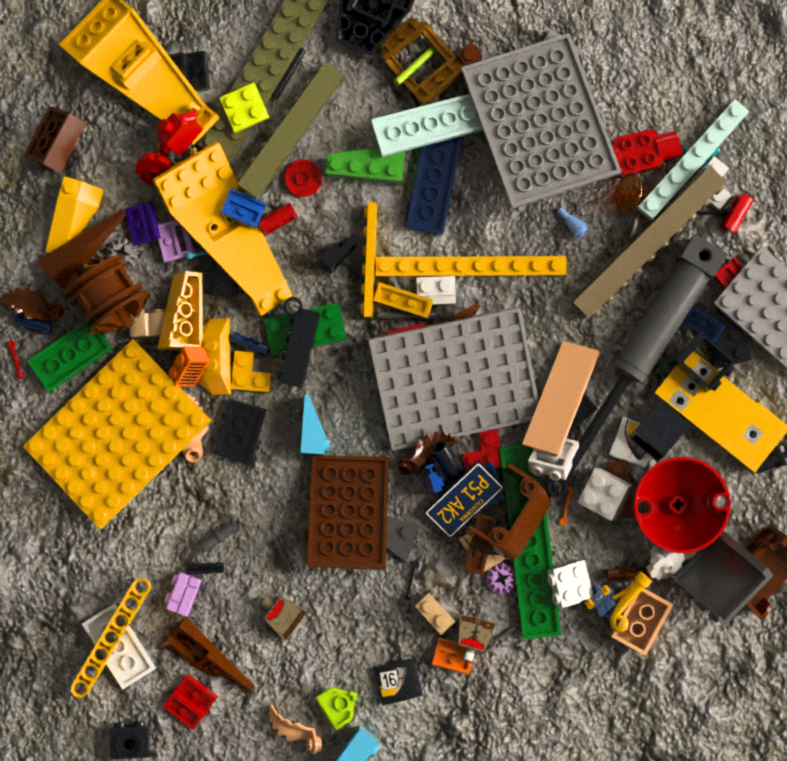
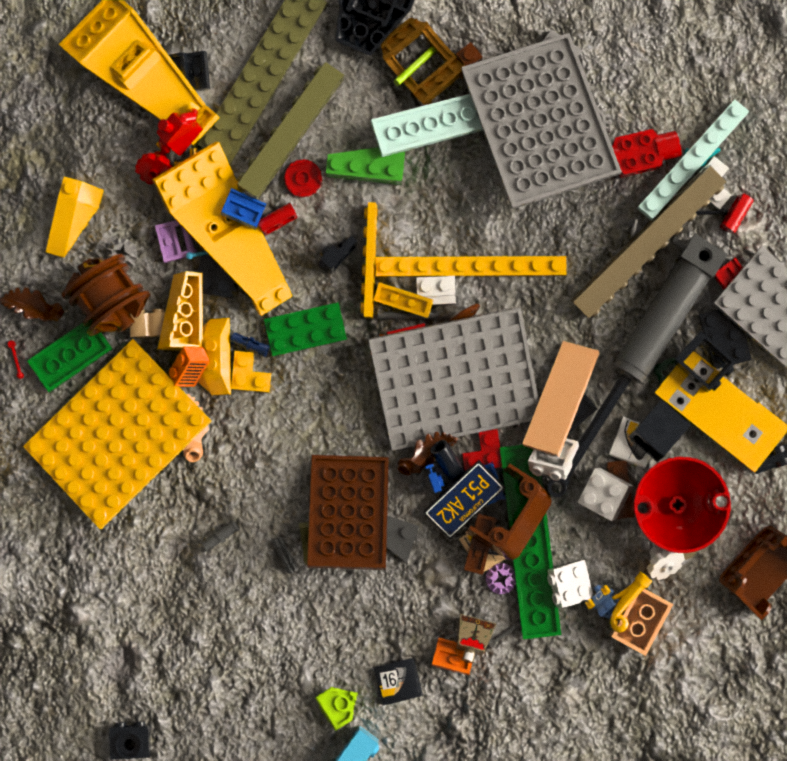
(33, 324): dark blue axle -> none
(55, 139): reddish brown slope -> none
(64, 261): reddish brown wedge -> none
(104, 644): yellow beam -> none
(129, 658): white plate -> none
(142, 223): dark purple plate -> none
(183, 593): lavender brick -> none
(190, 701): red slope -> none
(193, 645): reddish brown wedge -> none
(205, 568): black axle -> none
(240, 431): black plate -> none
(244, 108): neon yellow plate -> none
(283, 615): dark tan torso -> none
(288, 74): black bar -> none
(295, 731): light nougat plant -> none
(300, 345): black hinge -> none
(313, 434): medium azure slope -> none
(415, 564): black hinge -> none
(433, 186): dark blue plate -> none
(434, 613): tan brick -> none
(563, 521): orange hinge -> none
(576, 226): light blue cone -> none
(624, 574): reddish brown pin -> none
(632, 193): clear orange dish -> none
(702, 322): dark blue plate -> none
(721, 578): dark grey panel -> none

